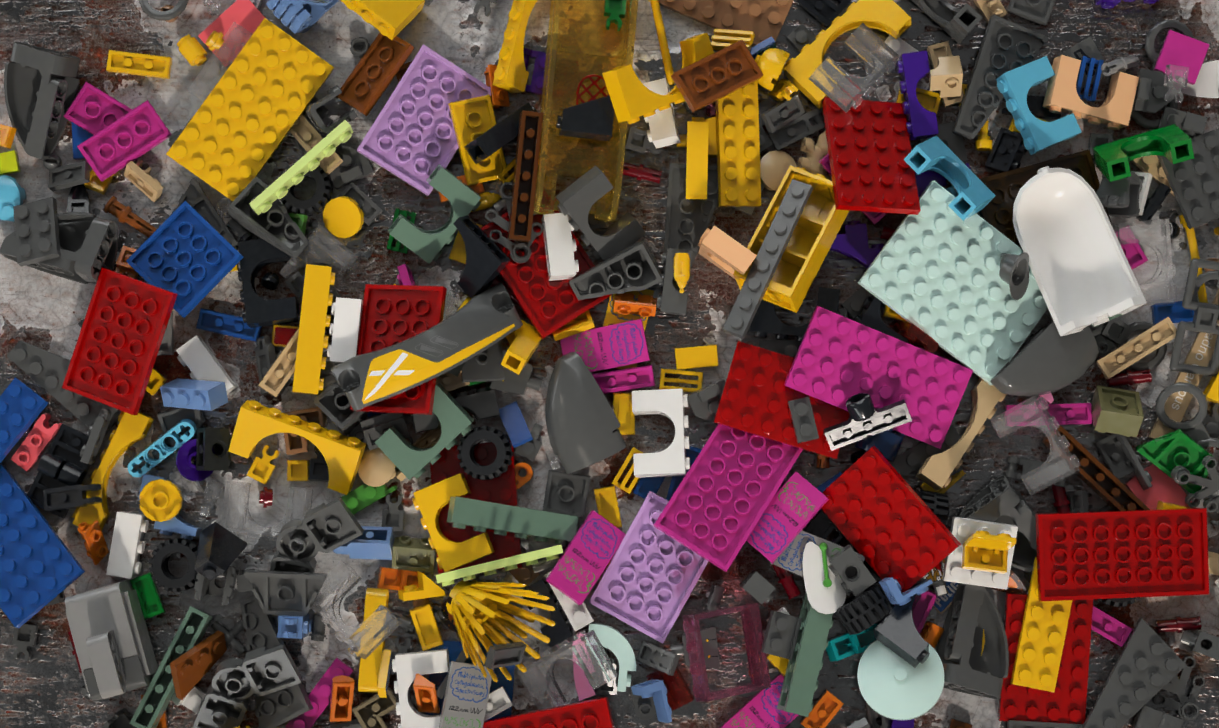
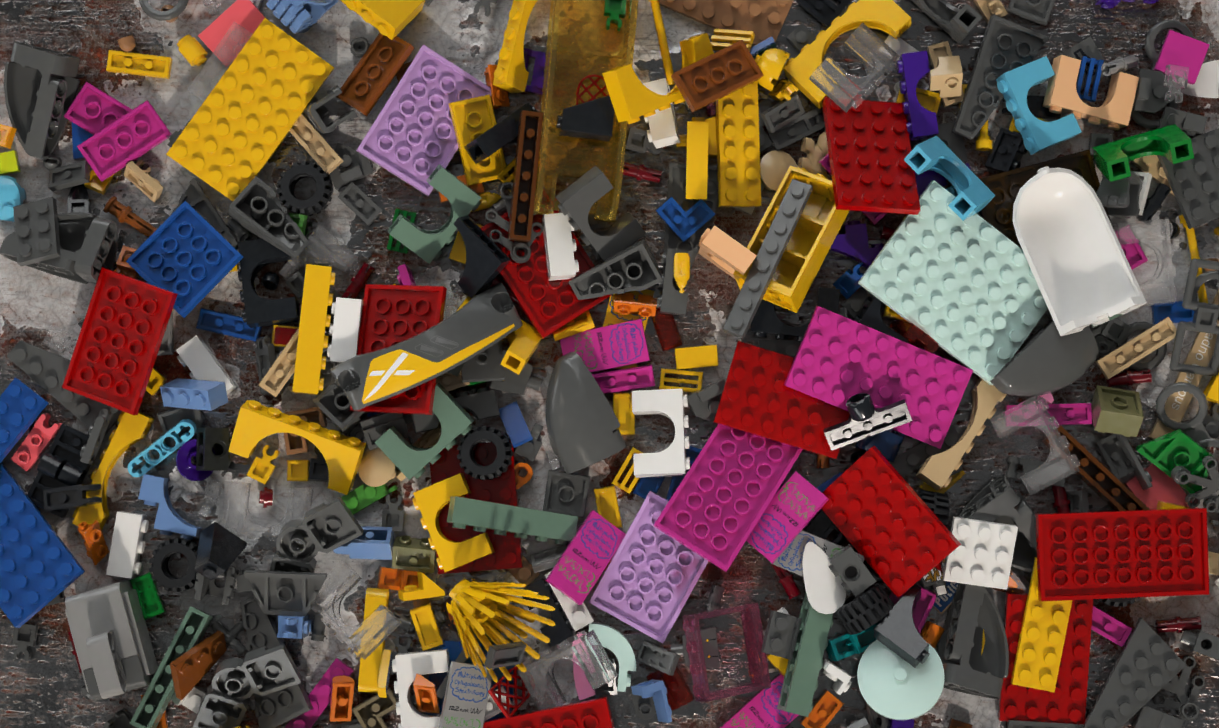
(59, 340): none -> clear plate
(127, 43): none -> medium nougat hinge
(160, 500): yellow tile -> none
(215, 40): yellow plate -> none
(307, 163): yellowish green plate -> none
(343, 217): yellow tile -> none
(358, 282): none -> dark red pin
(508, 563): yellowish green plate -> none
(516, 706): none -> red window
(666, 330): none -> clear red tile
(685, 223): none -> blue plate
(758, 587): dark grey brick -> none
(803, 420): dark grey plate -> none
(826, 582): bright green hinge -> none
(837, 674): none -> white bracket
(849, 280): none -> blue plate
(893, 590): medium blue bracket -> none
(987, 552): yellow bracket -> none
(1015, 272): dark grey piece -> none

